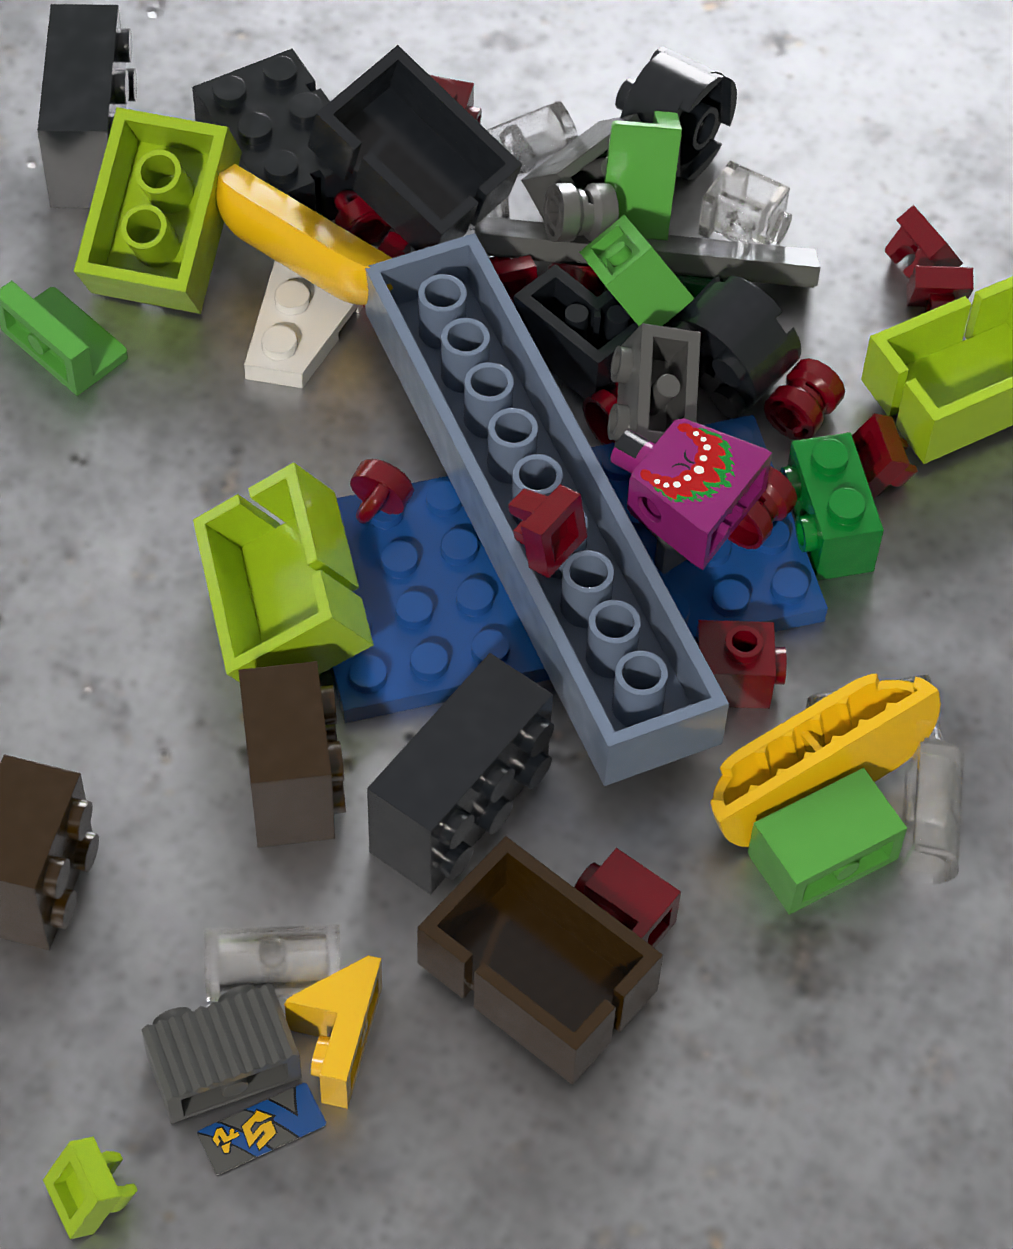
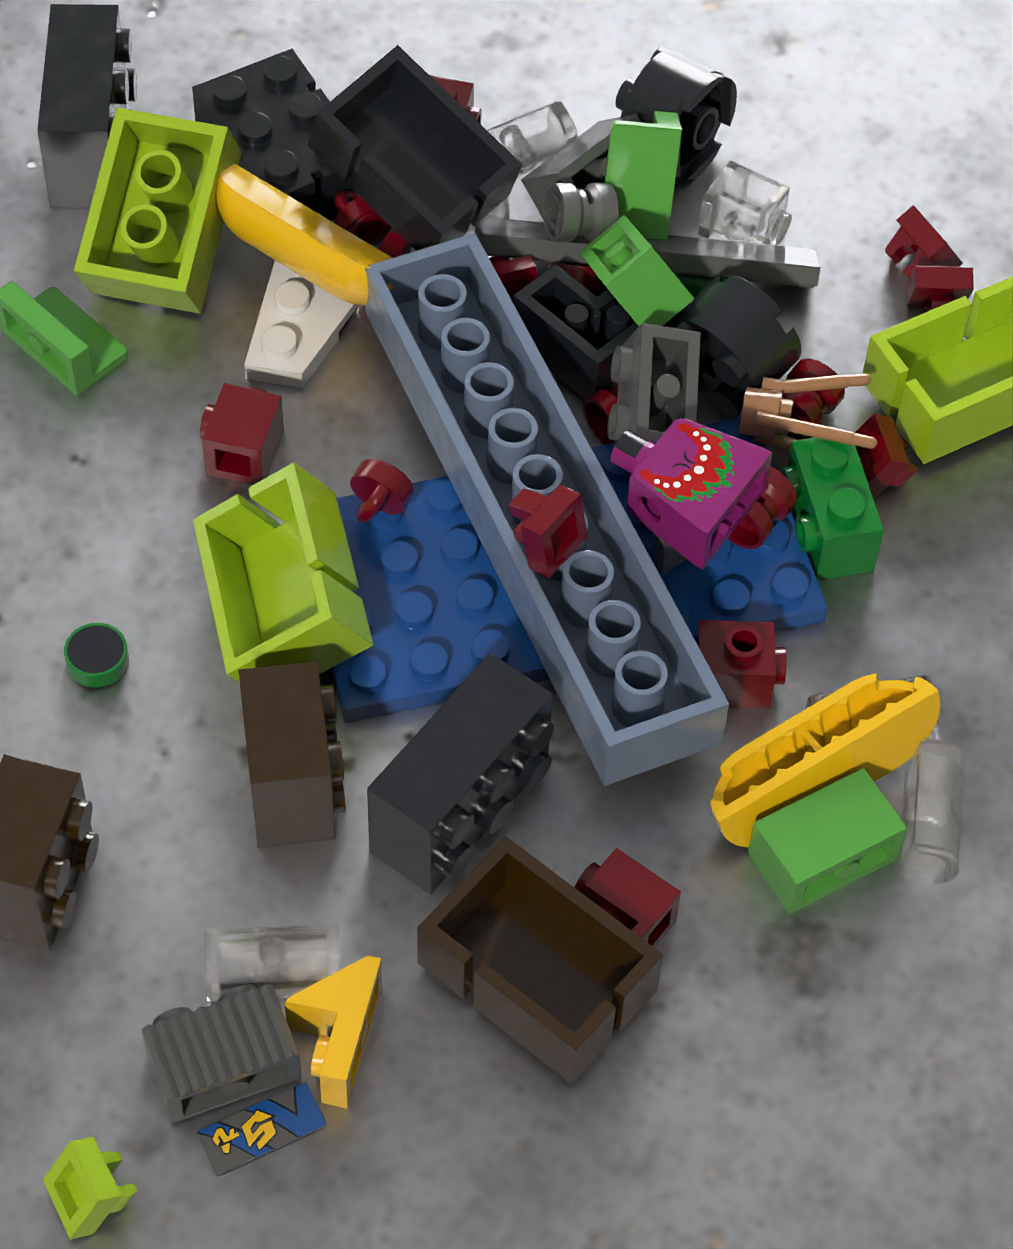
(96, 655): none -> black tile
(241, 433): none -> dark red brick
(768, 414): none -> medium nougat plant

